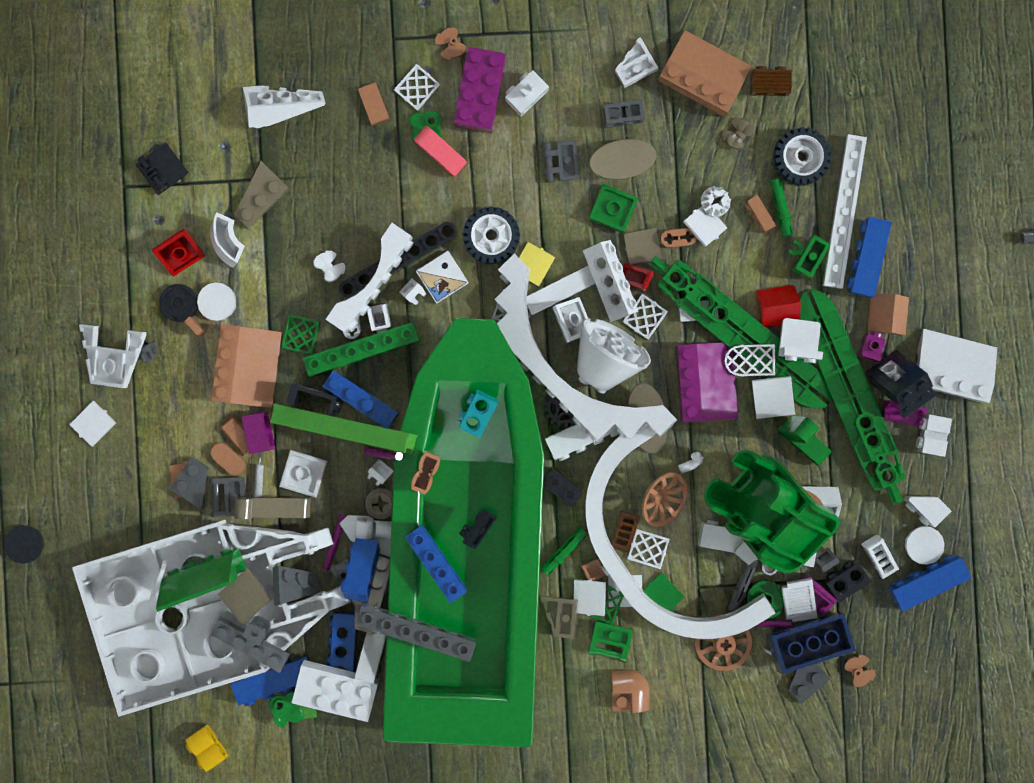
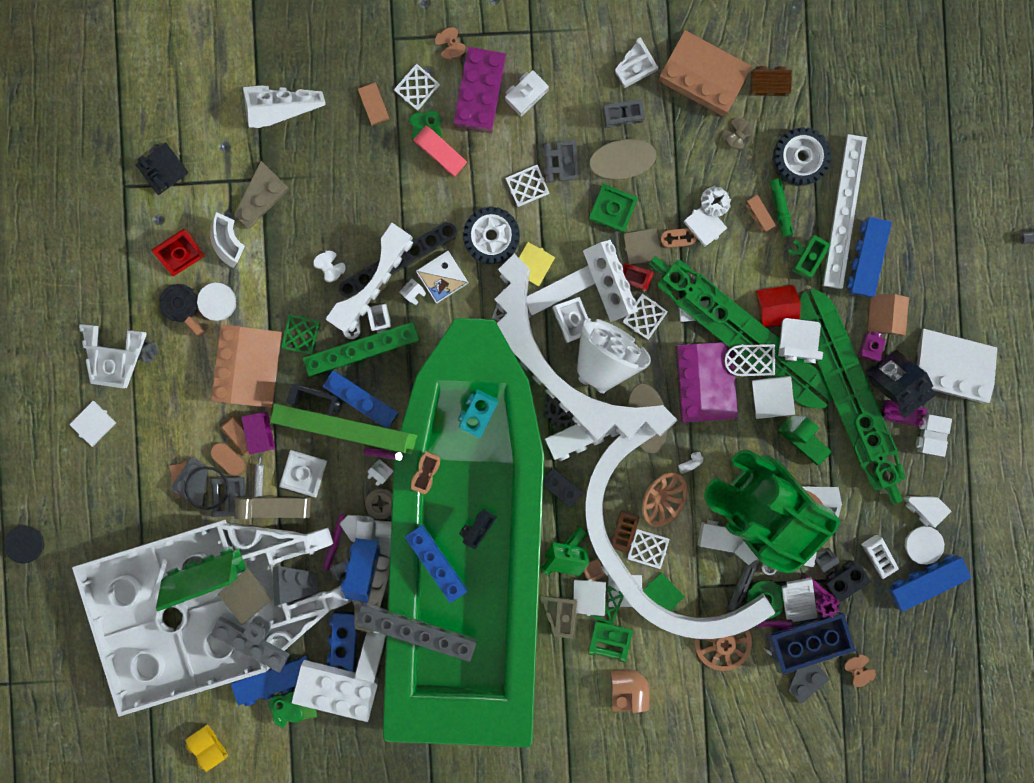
(209, 468): none -> black piece
(522, 173): none -> white window
(566, 559): none -> green hinge
(825, 600): none -> magenta gear

